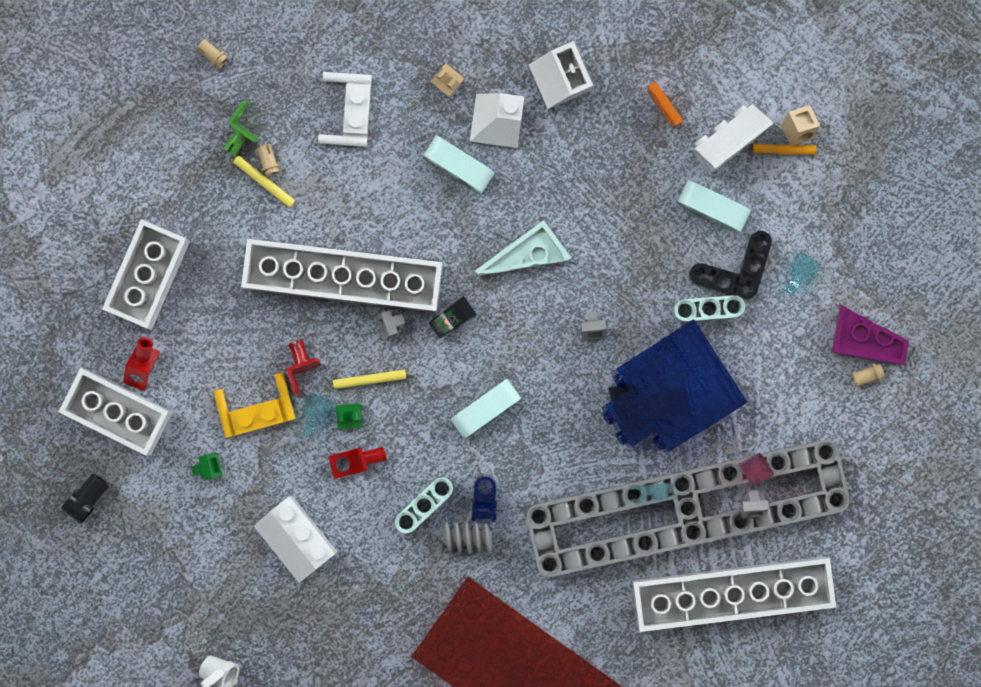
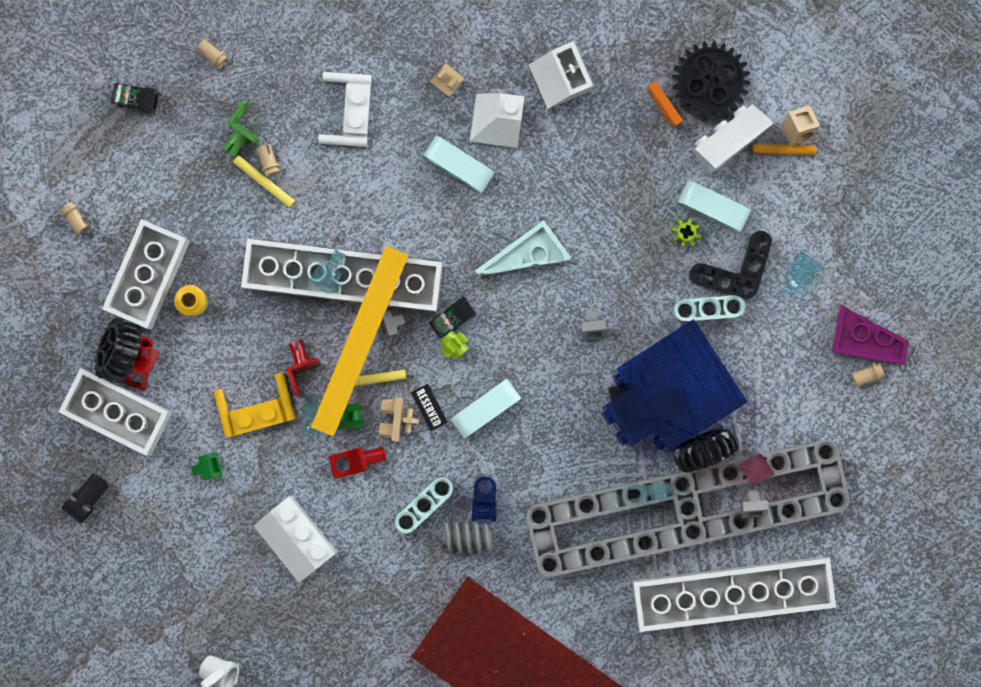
(74, 218): none -> tan pin
(117, 350): none -> black gear
(135, 97): none -> leg
(190, 301): none -> yellow head
(327, 275): none -> clear light blue plate
(359, 340): none -> yellow tile
(395, 407): none -> tan hips
(429, 407): none -> black sticker
(454, 345): none -> lime gear
(679, 236): none -> lime gear
(690, 73): none -> black gear
(706, 449): none -> black gear

